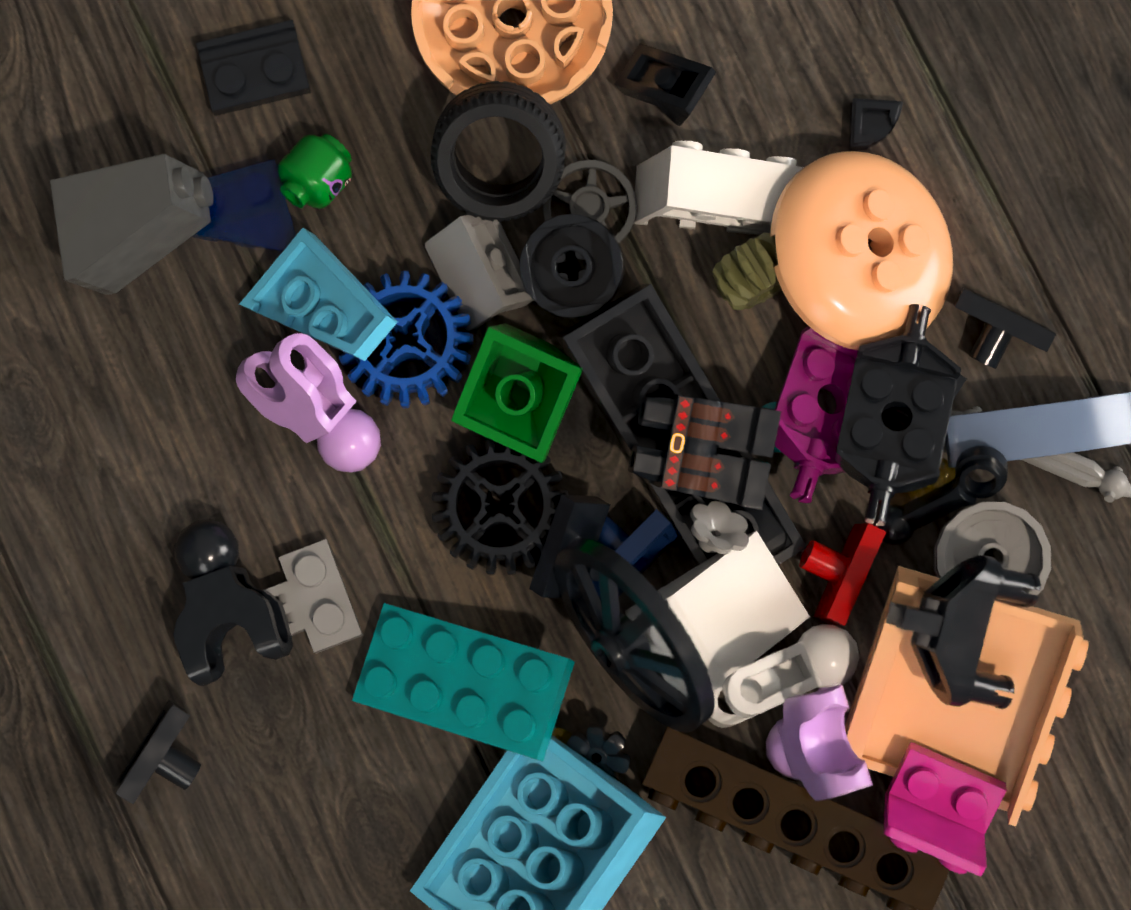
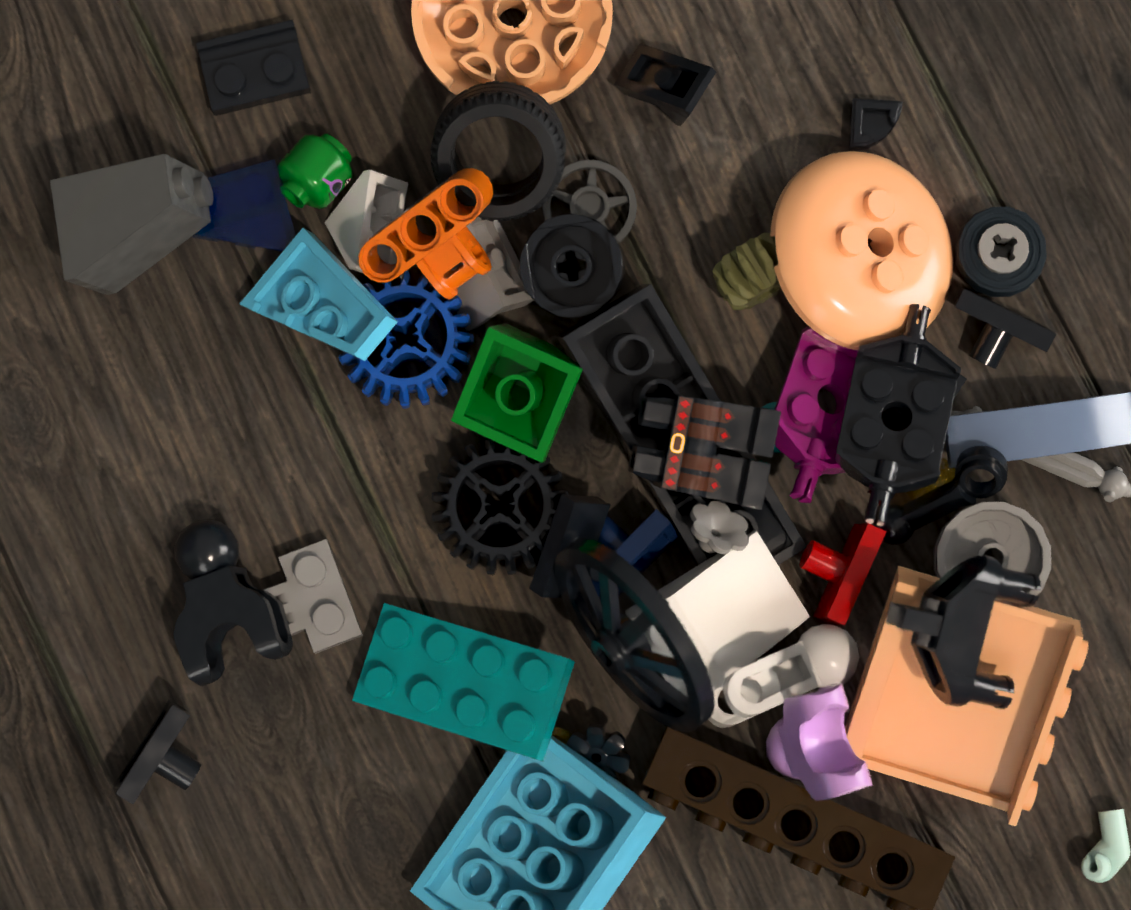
(311, 402): lavender piece -> none
(363, 211): none -> white slope
(435, 253): none -> orange beam
(711, 187): white wedge -> none
(941, 809): dark pink bracket -> none
(987, 264): none -> black wheel
(1111, 851): none -> light aqua arm

